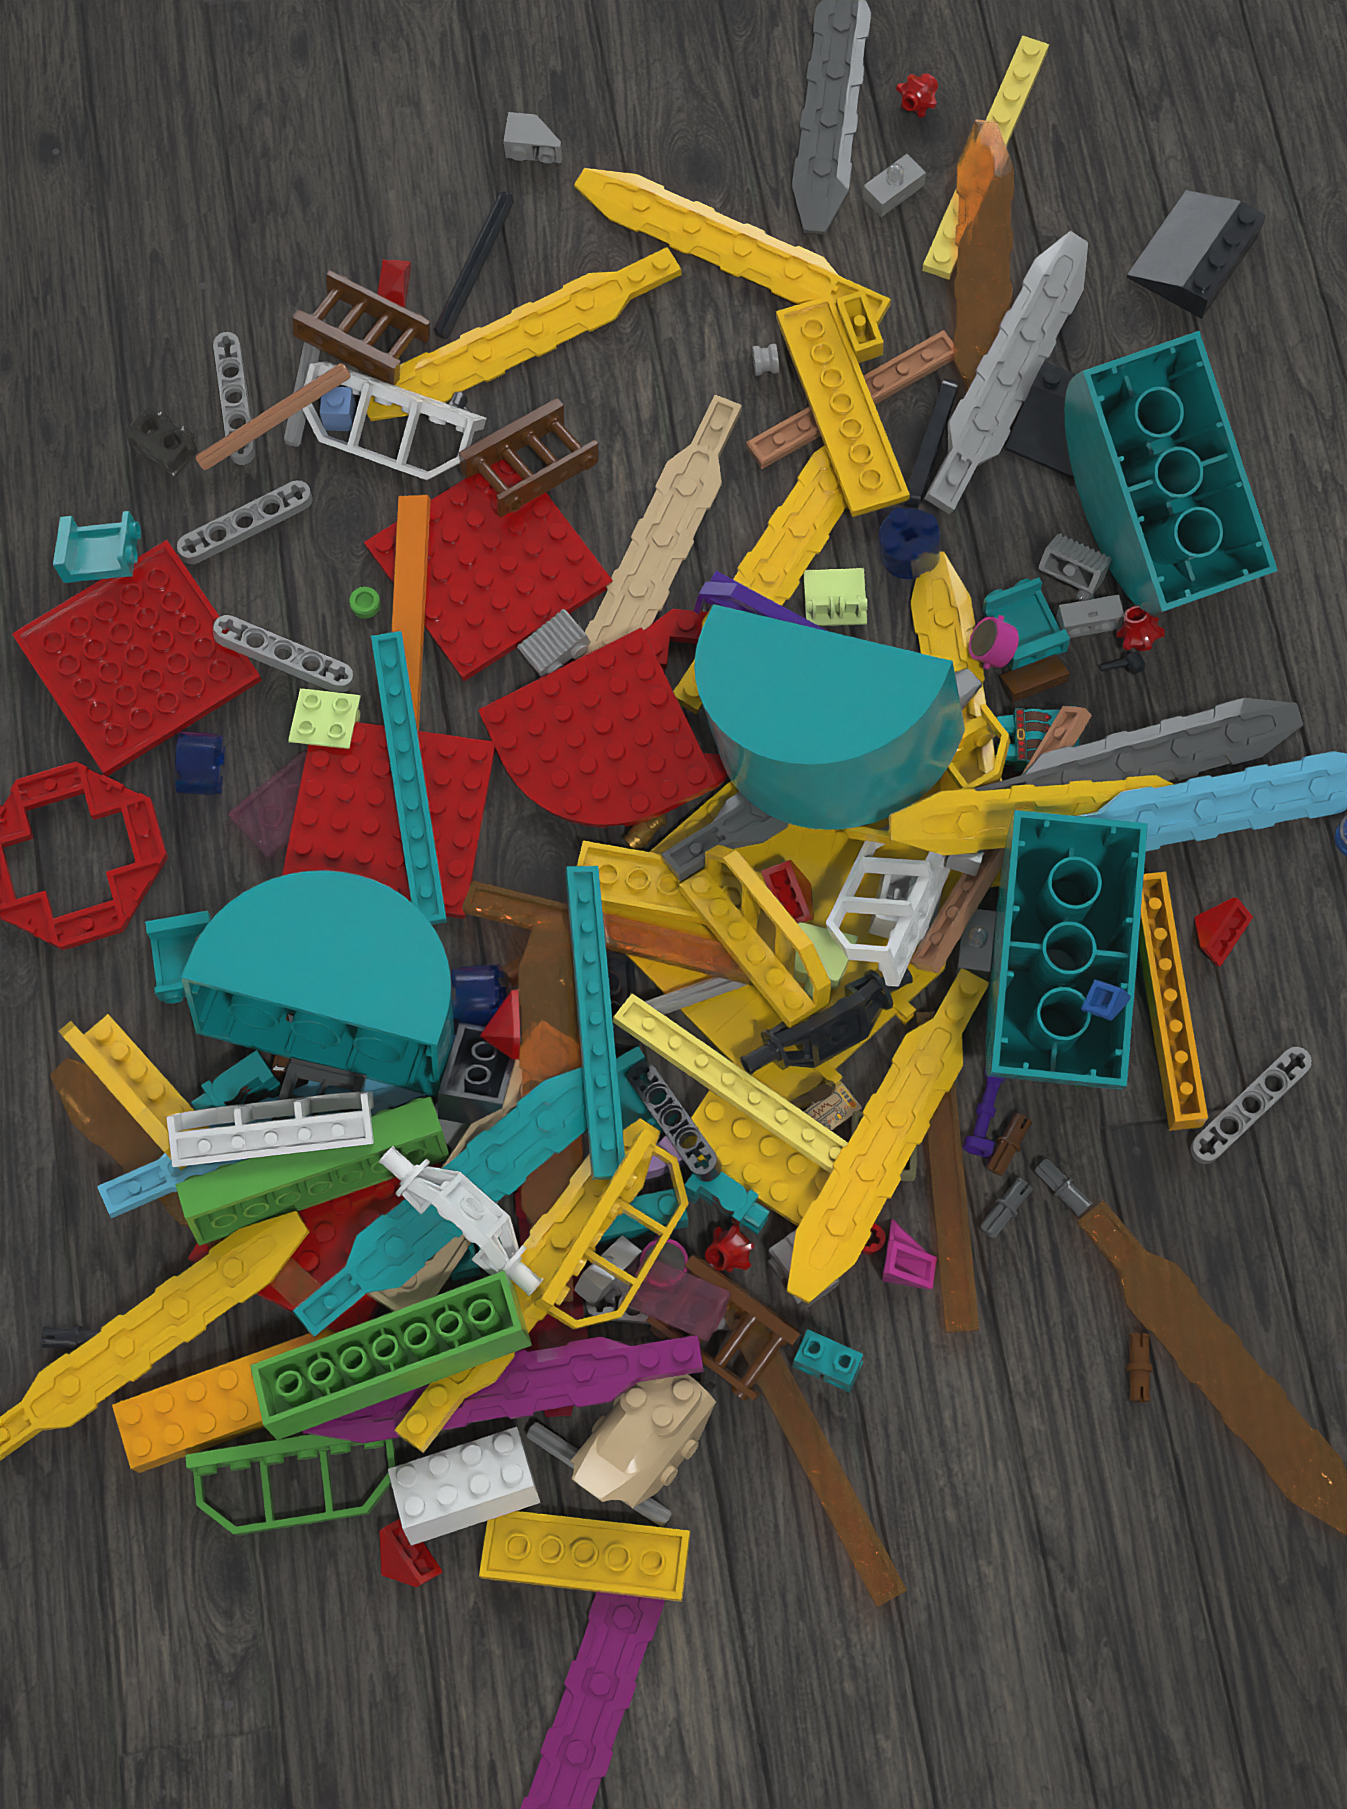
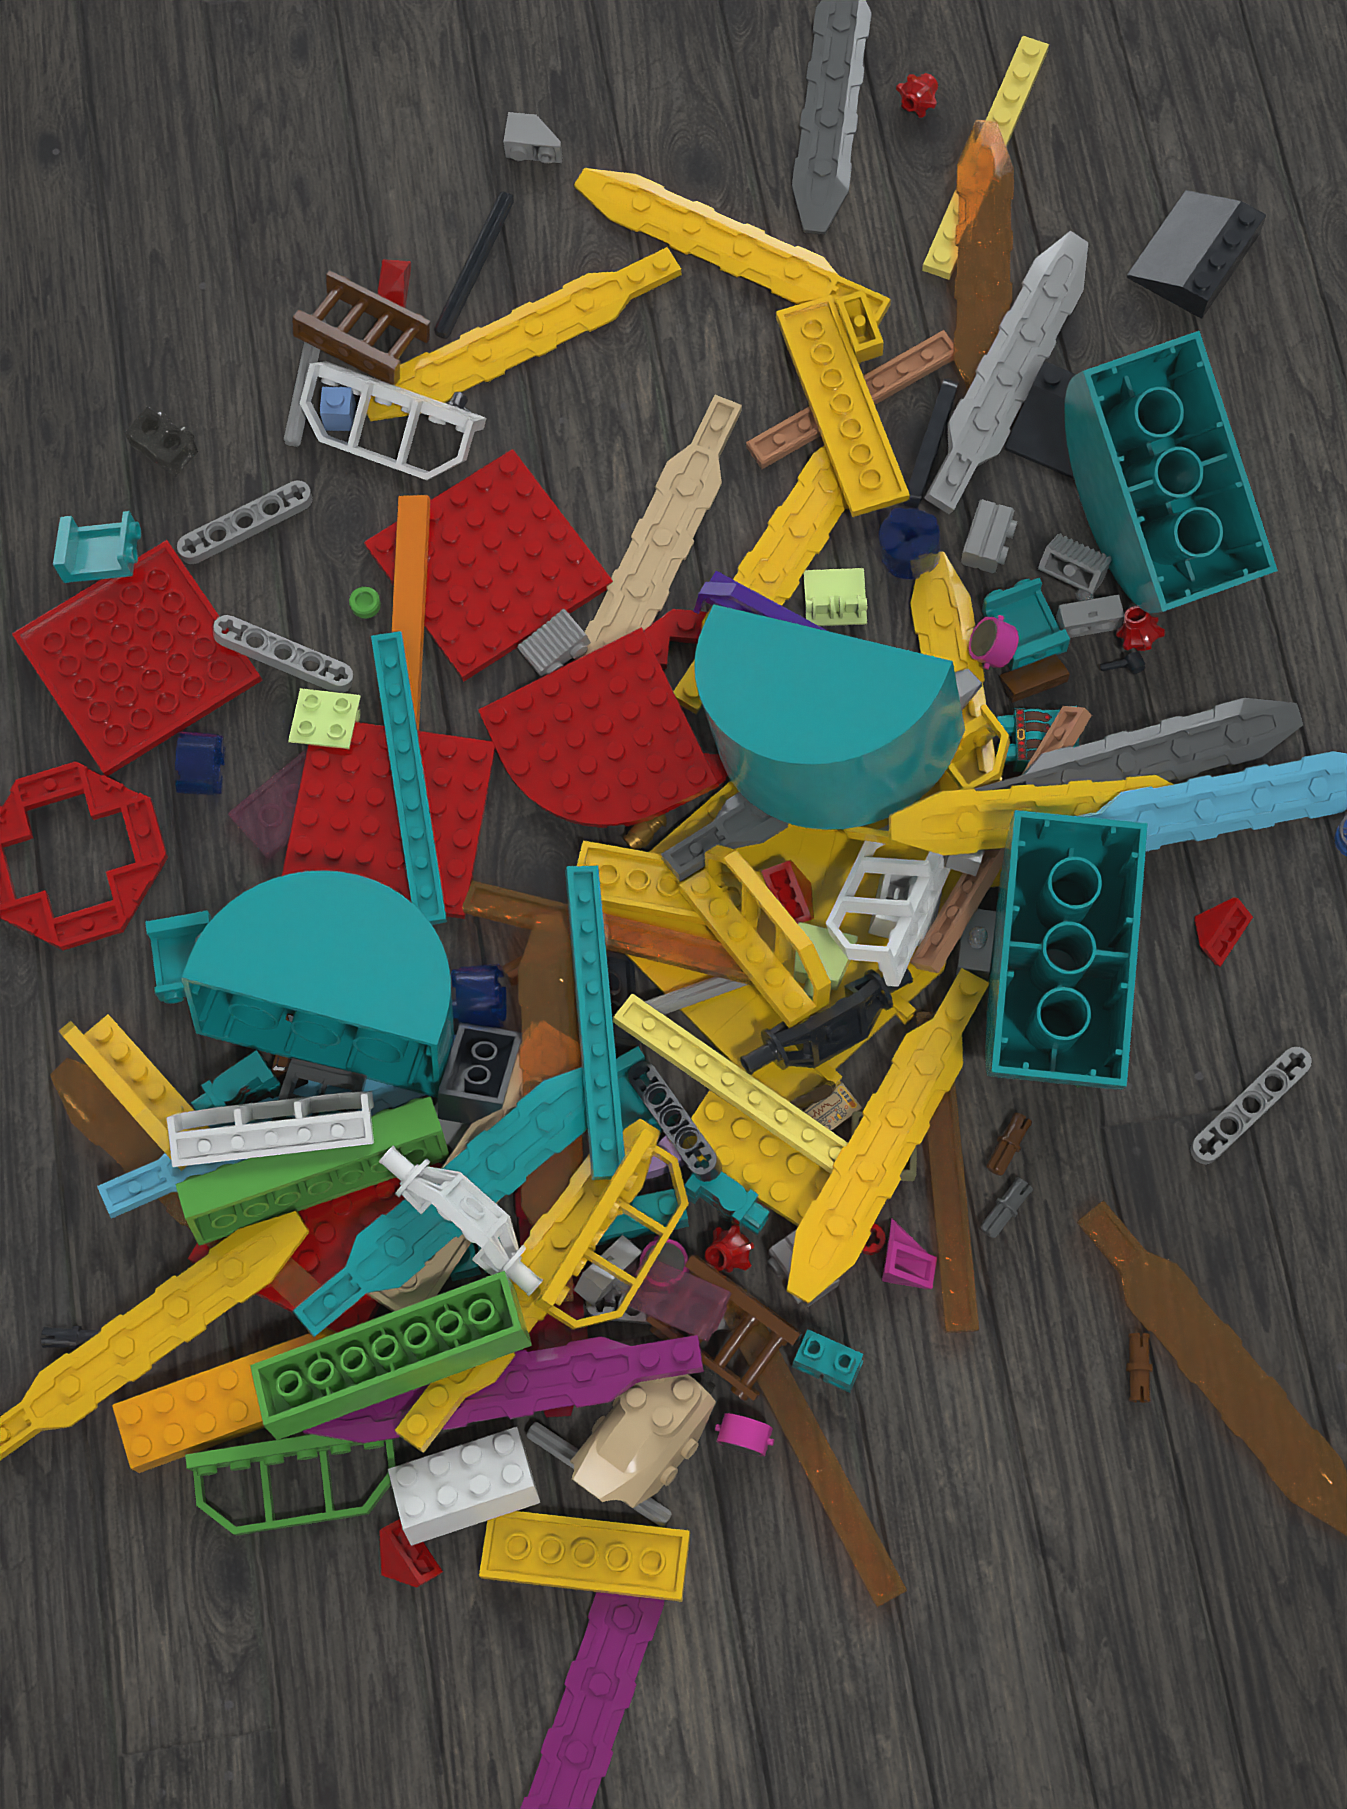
(230, 385): light grey beam -> none
(273, 416): nougat axle -> none
(504, 1027): red slope -> none
(524, 433): reddish brown fence -> none
(744, 1434): none -> dark pink piece
(765, 359): light grey wheel -> none
(894, 185): light grey piece -> none
(977, 1143): dark purple piece -> none
(988, 536): none -> light grey brick
(1063, 1187): dark grey axle -> none
(1105, 1000): blue slope -> none
(1169, 1007): light orange brick -> none

